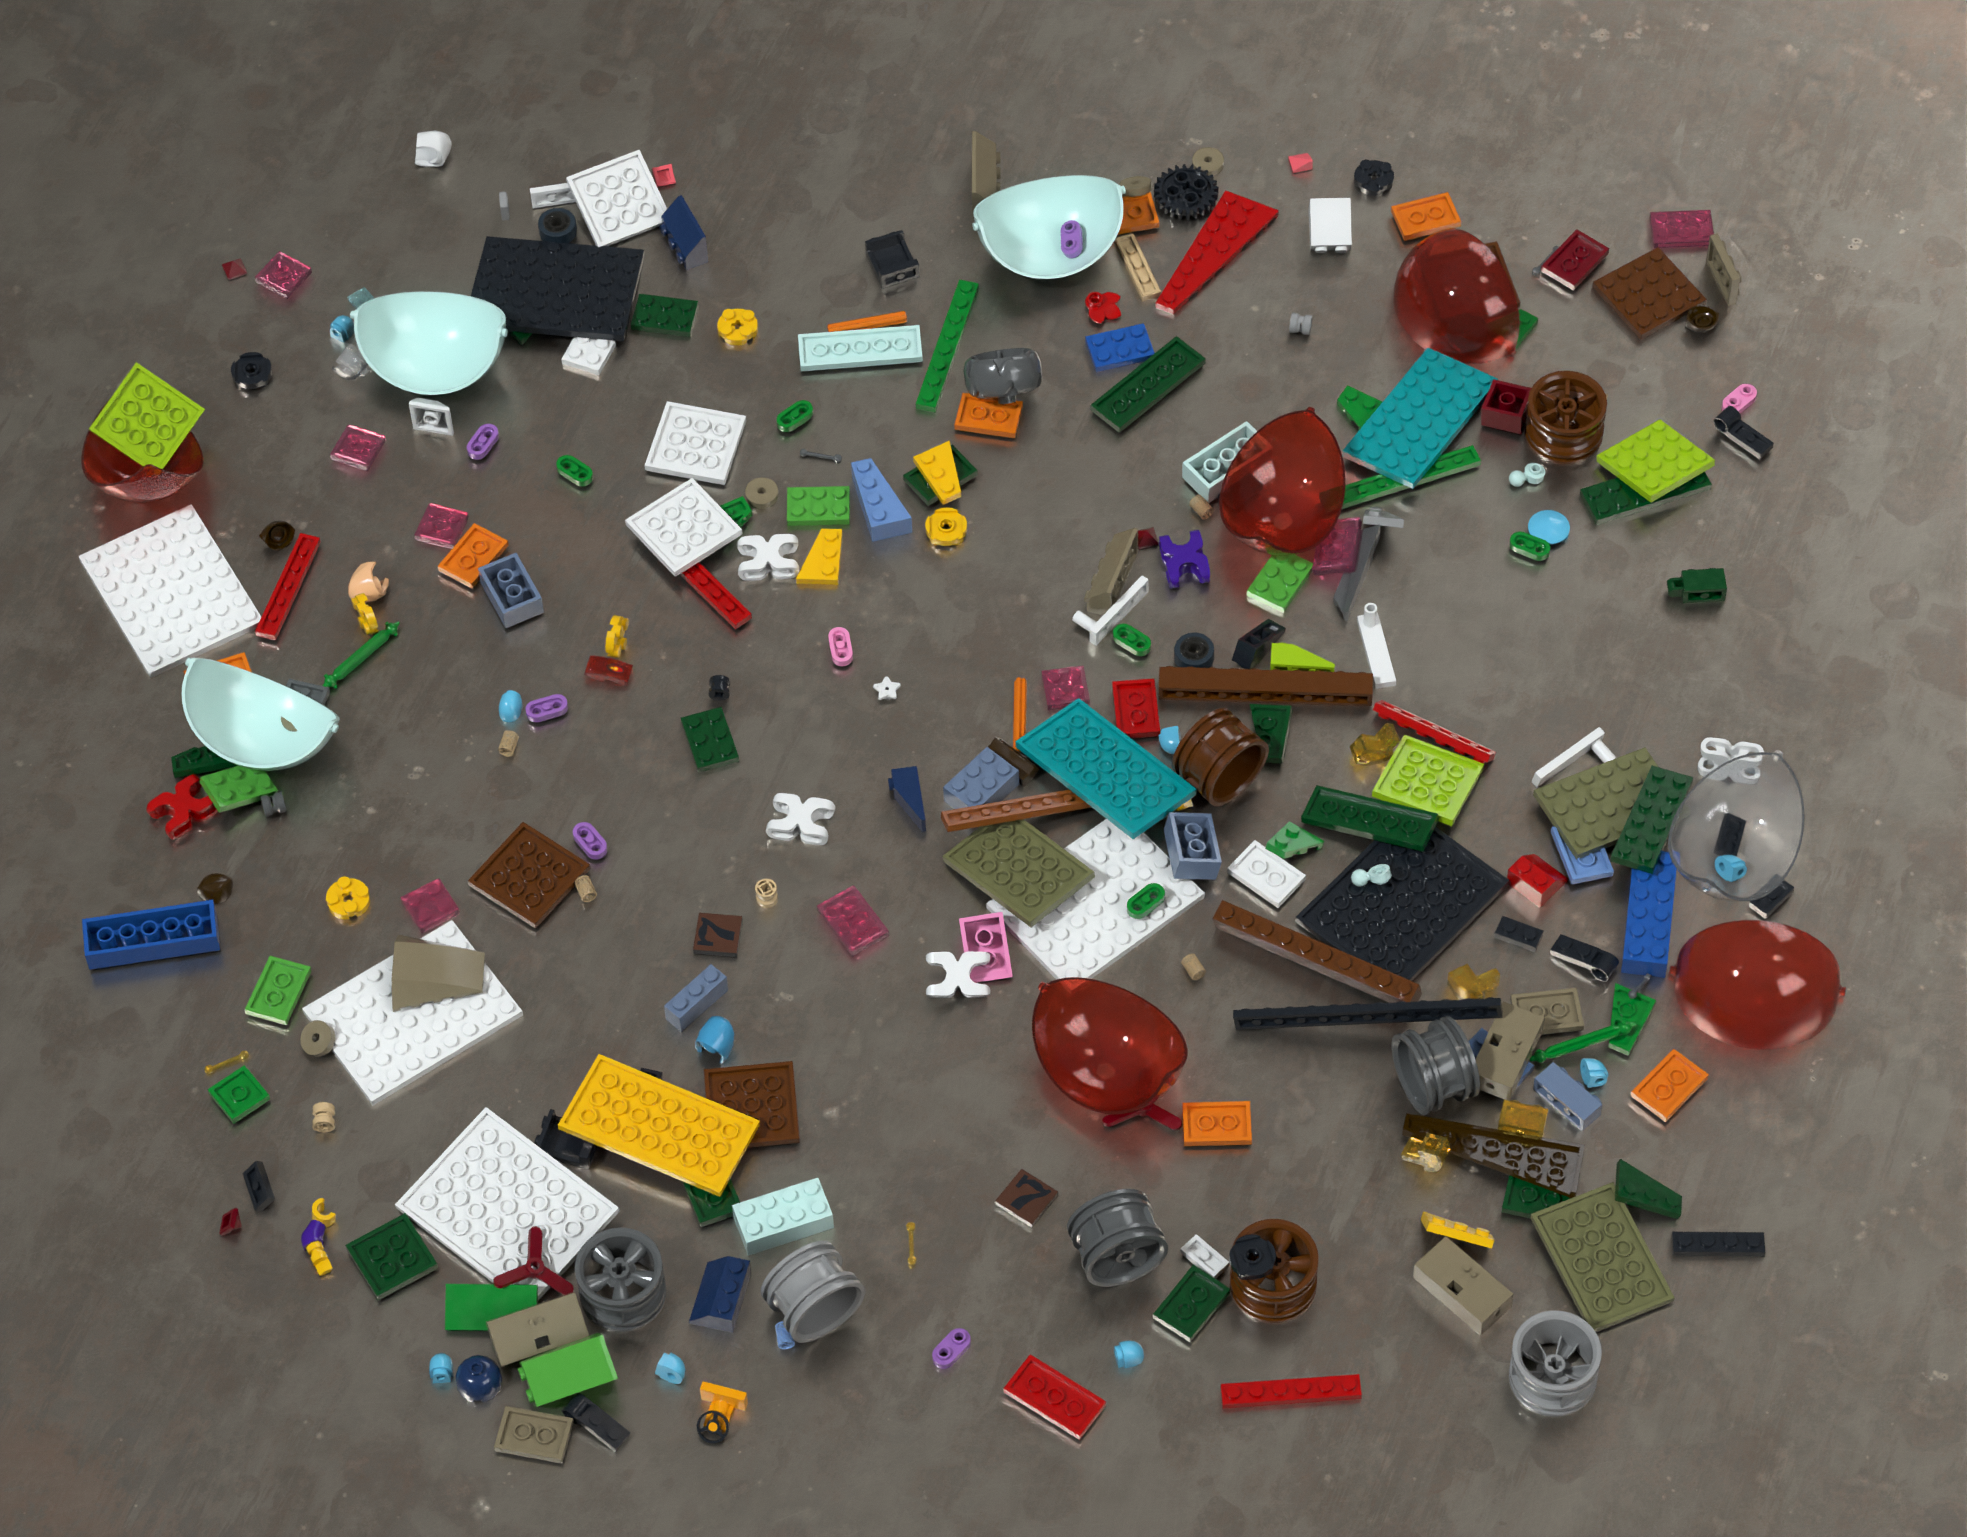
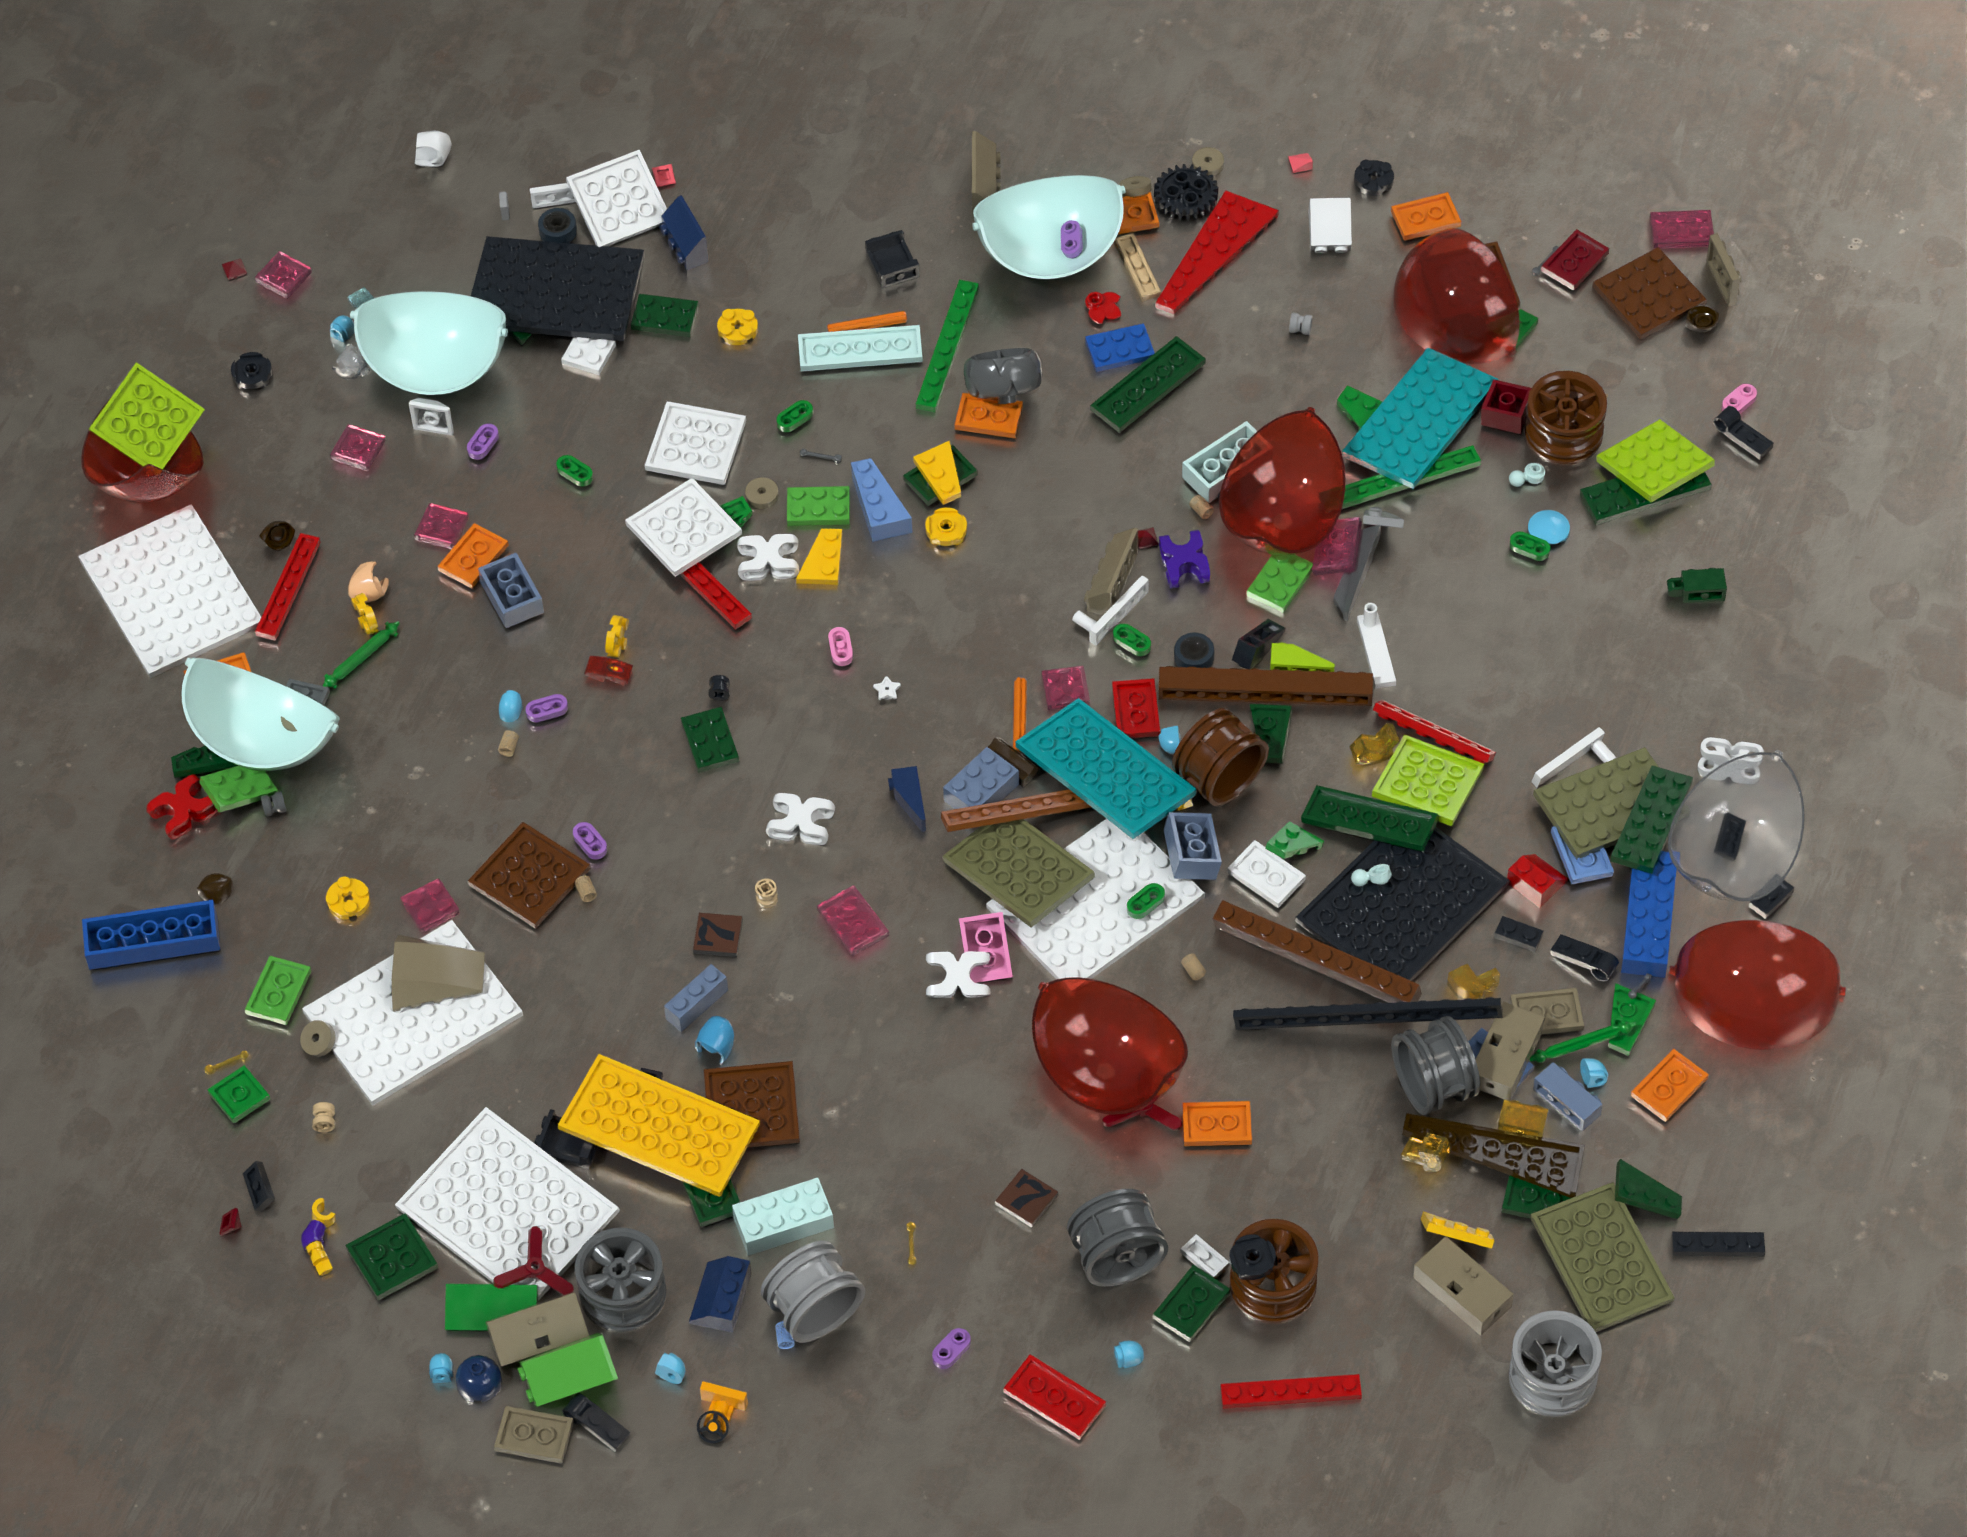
(1730, 867): medium azure piece -> none

